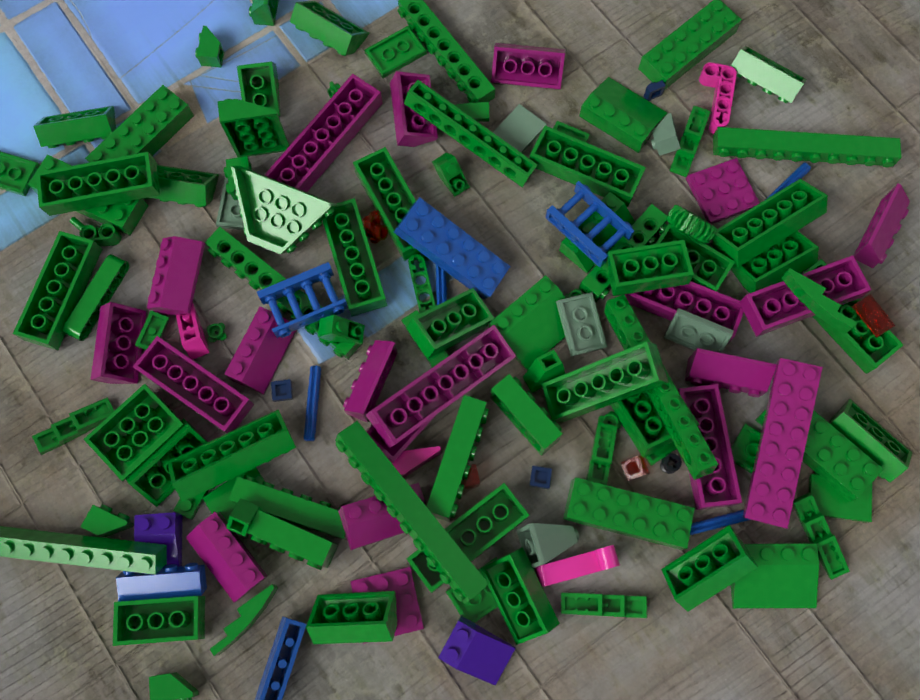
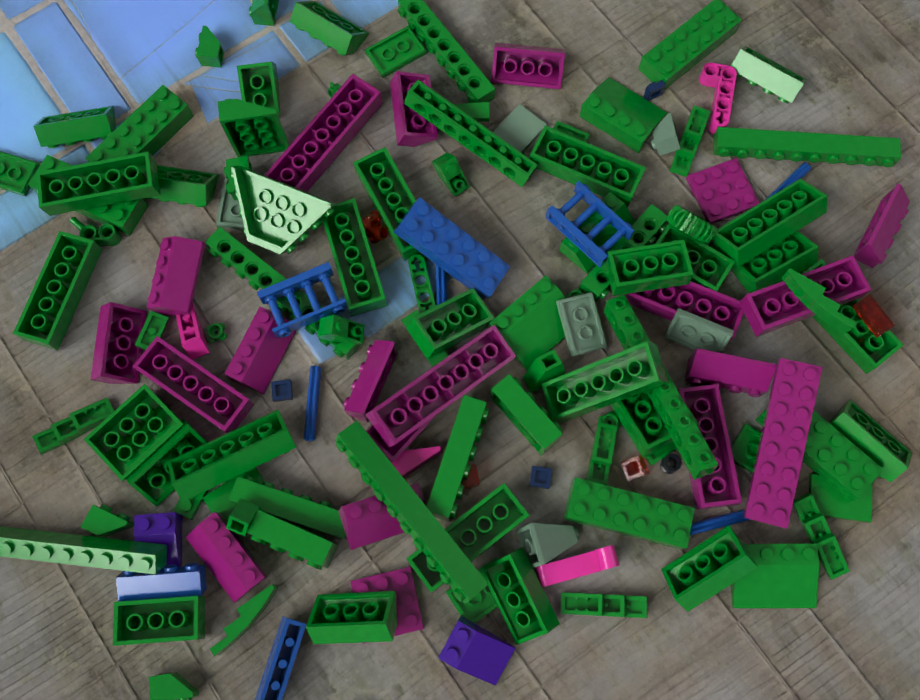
(96, 295): green beam -> none

